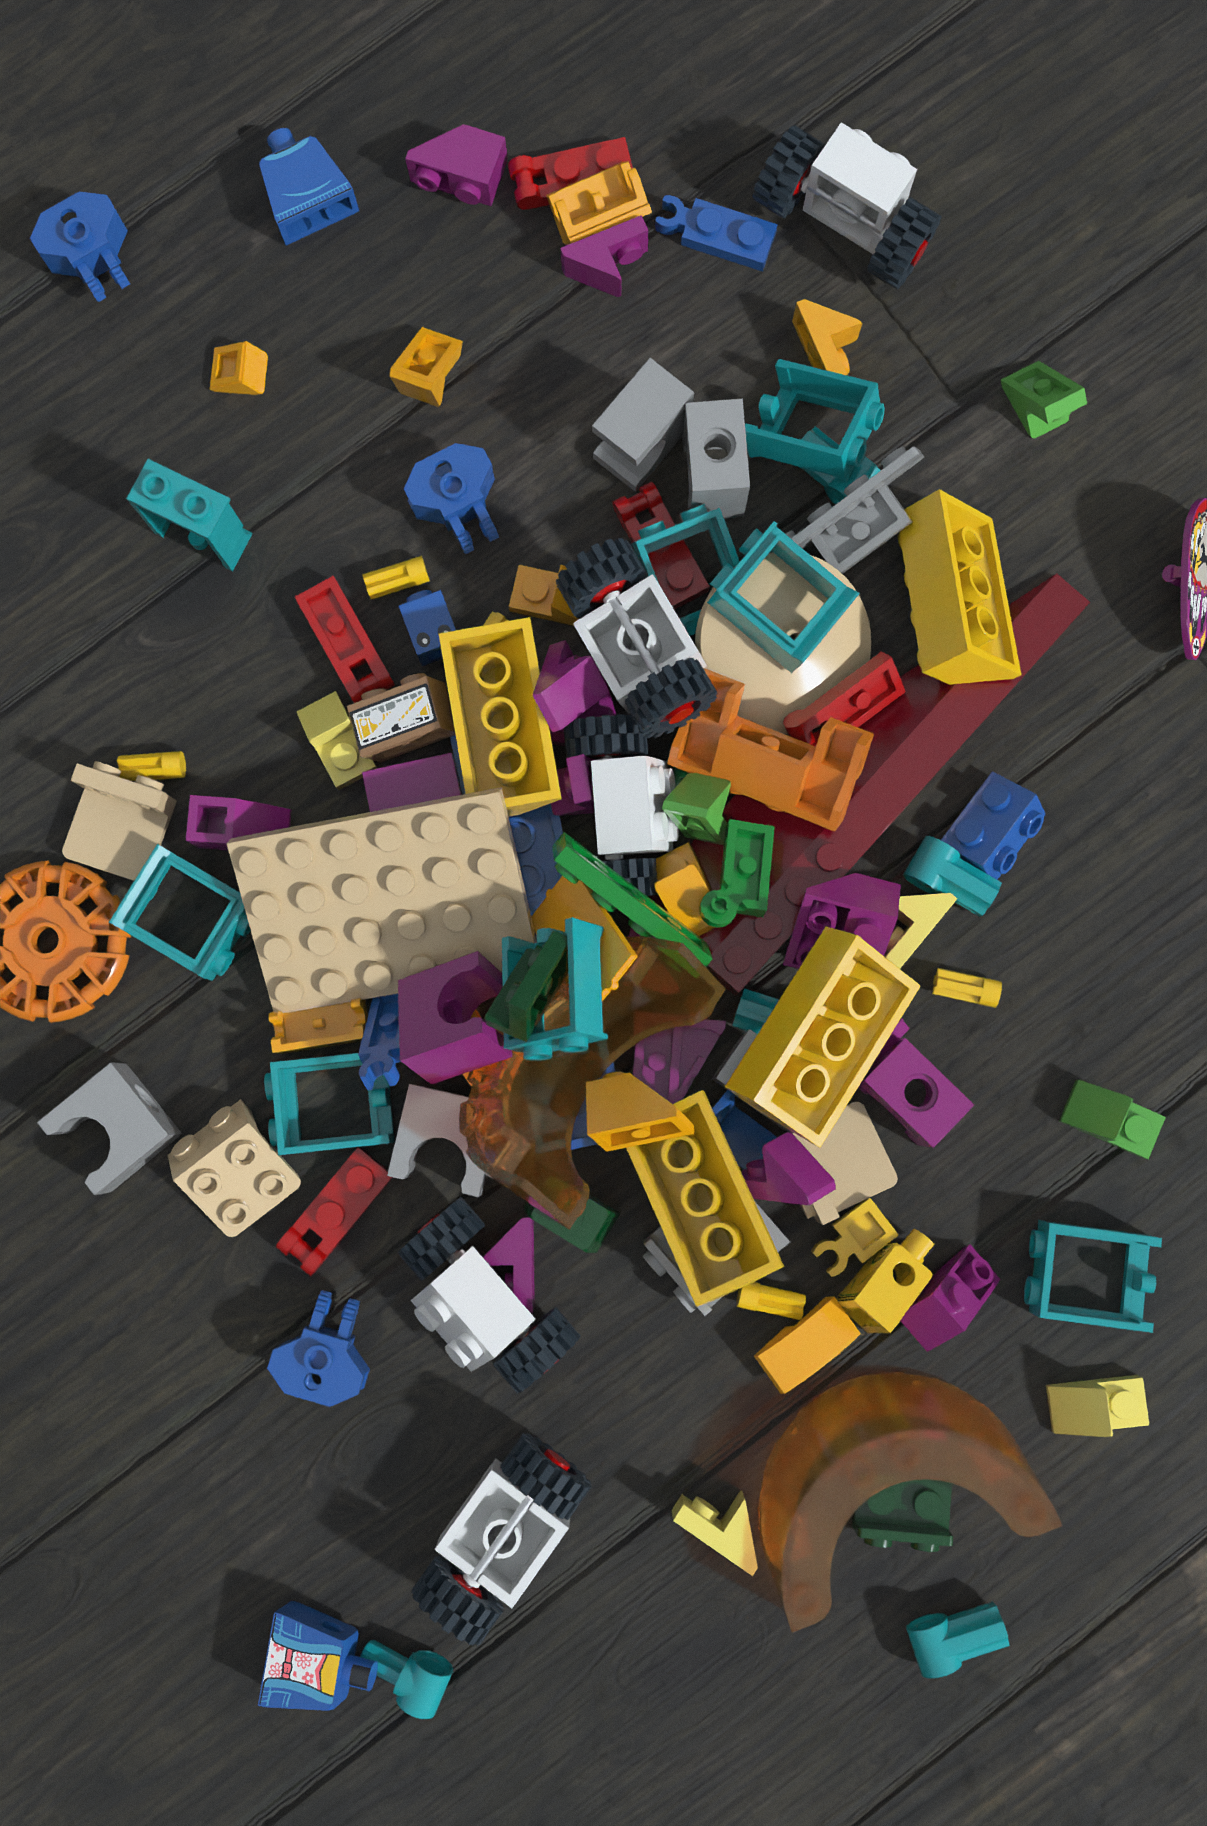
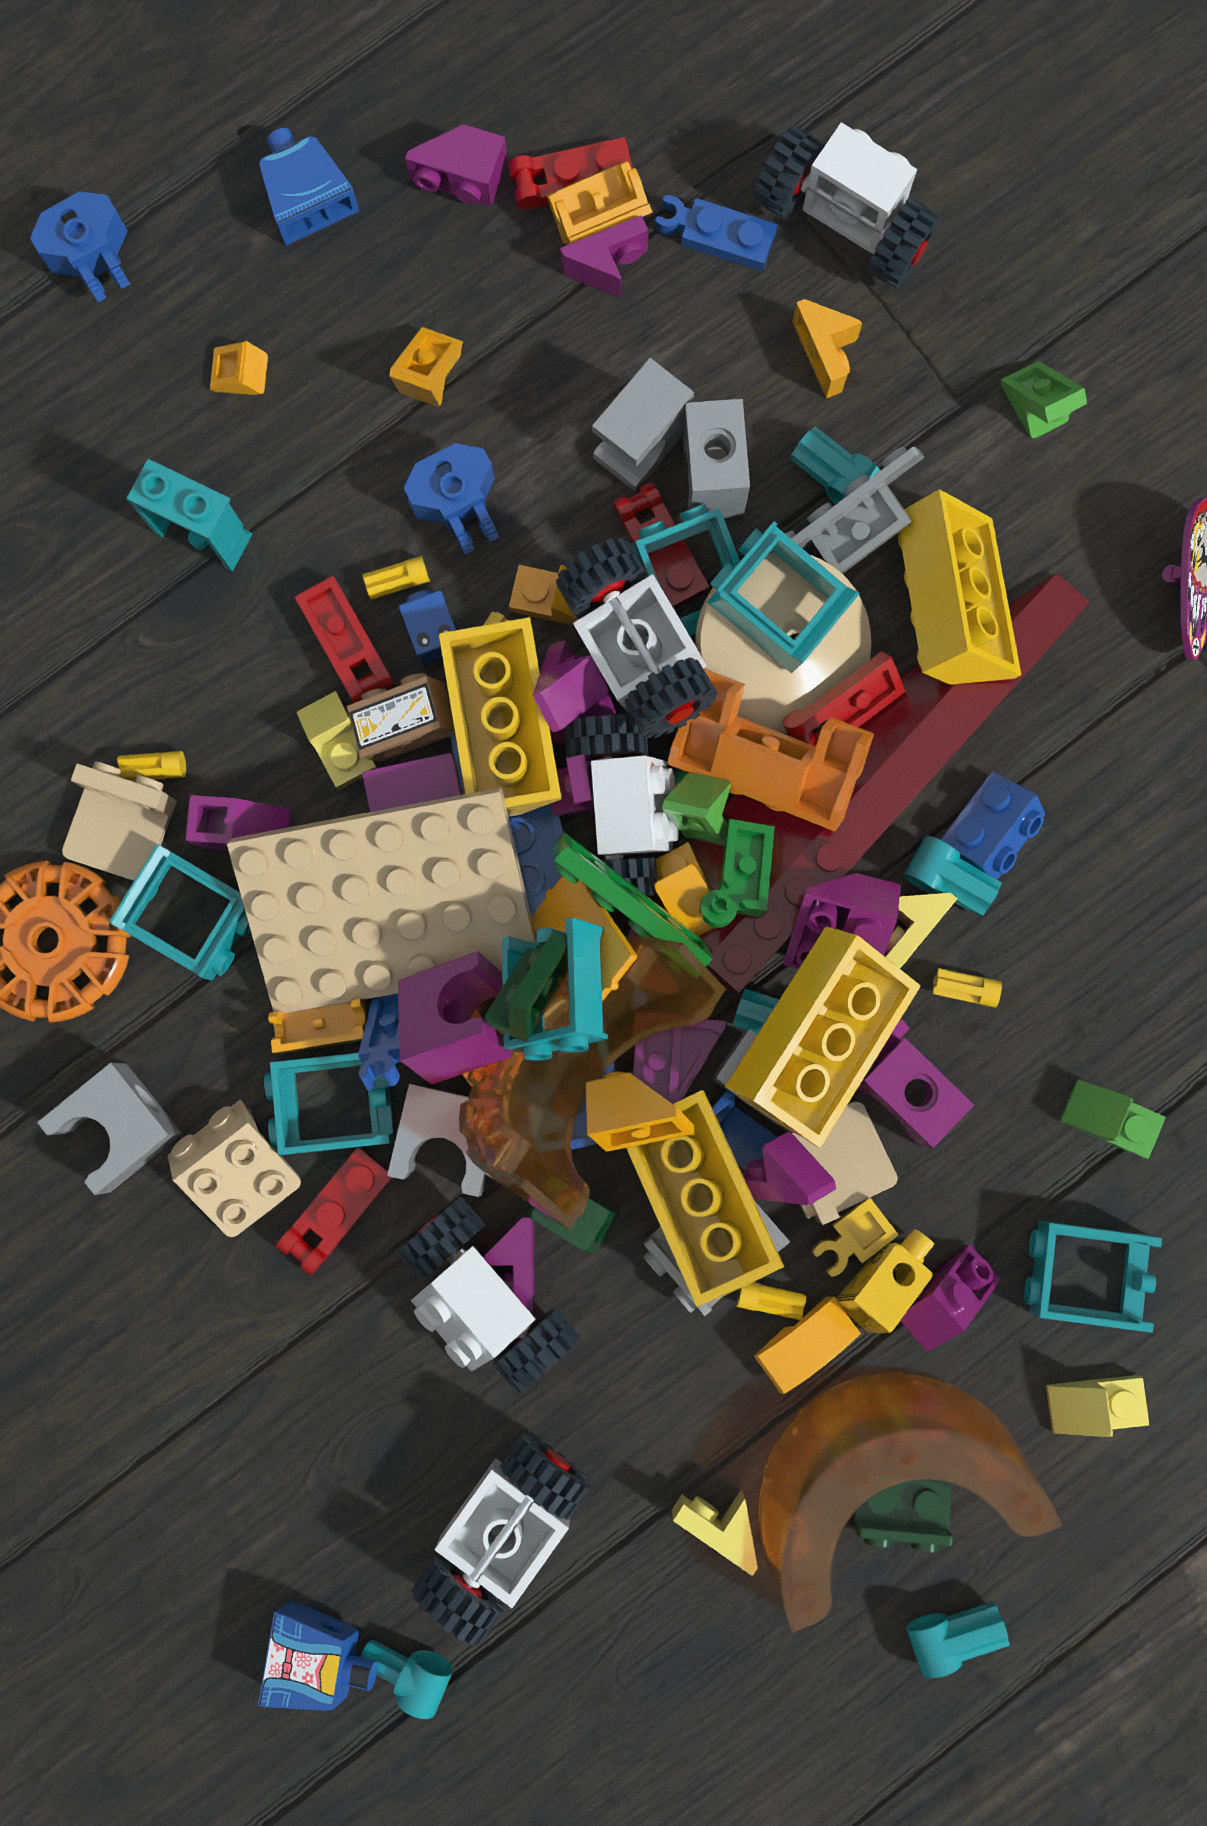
(323, 1353): blue hinge -> none
(823, 389): teal window -> none

